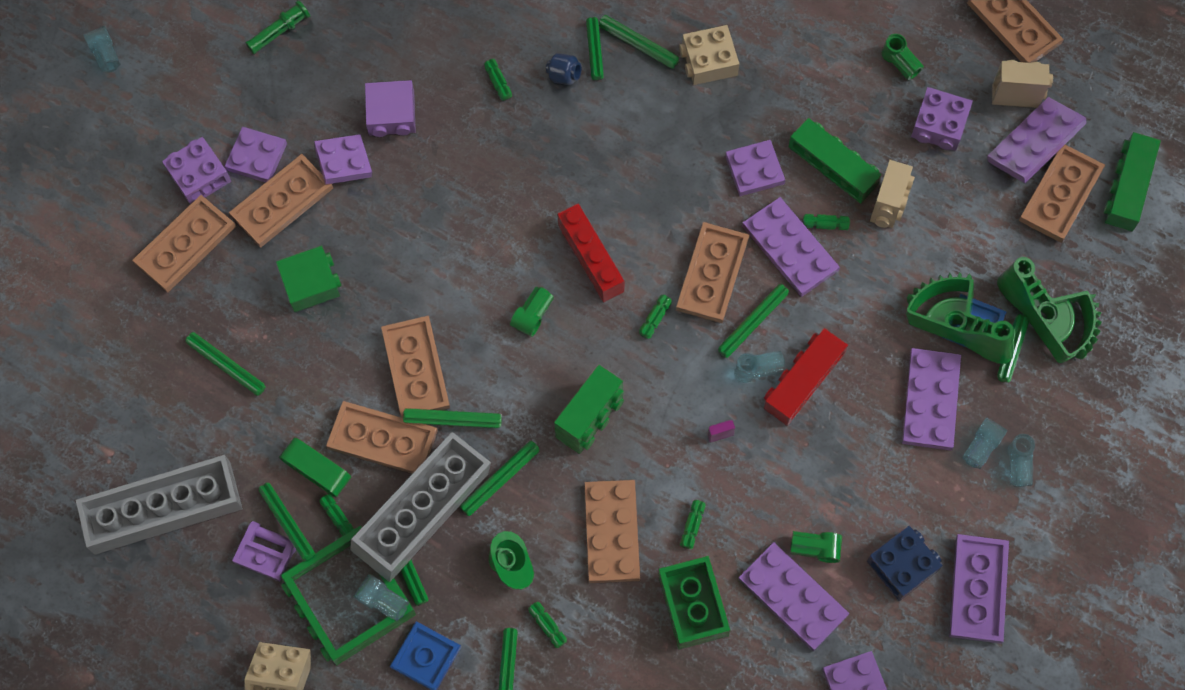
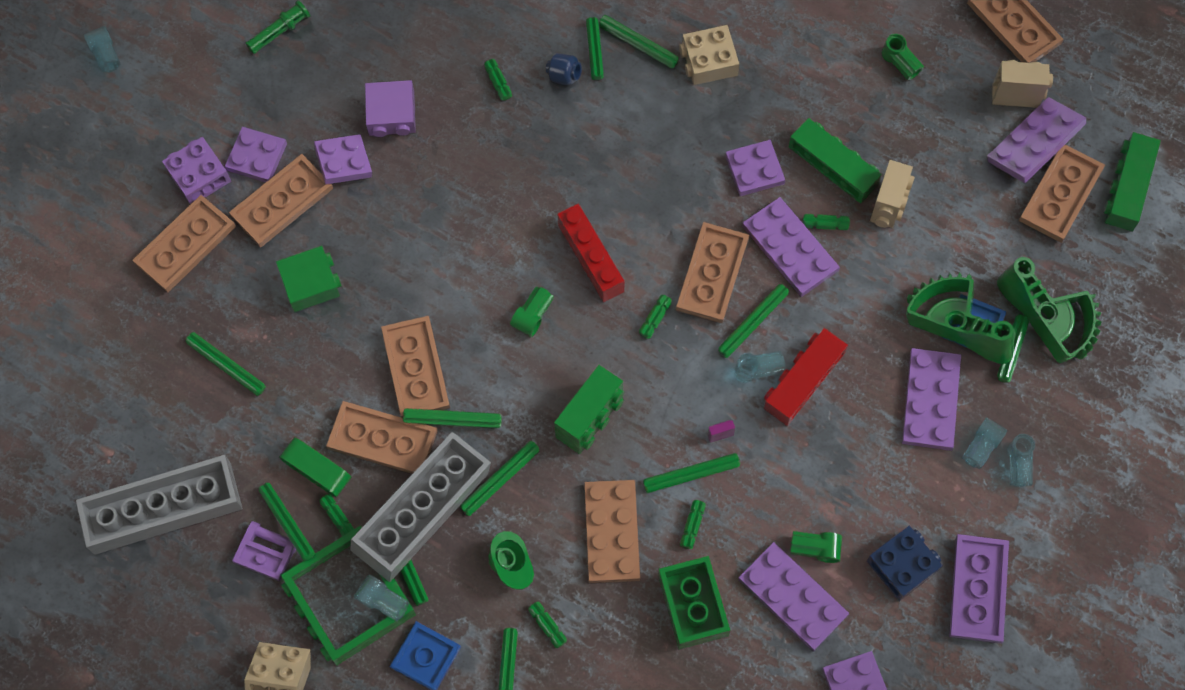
(691, 472): none -> green axle
(941, 119): medium lavender brick -> none

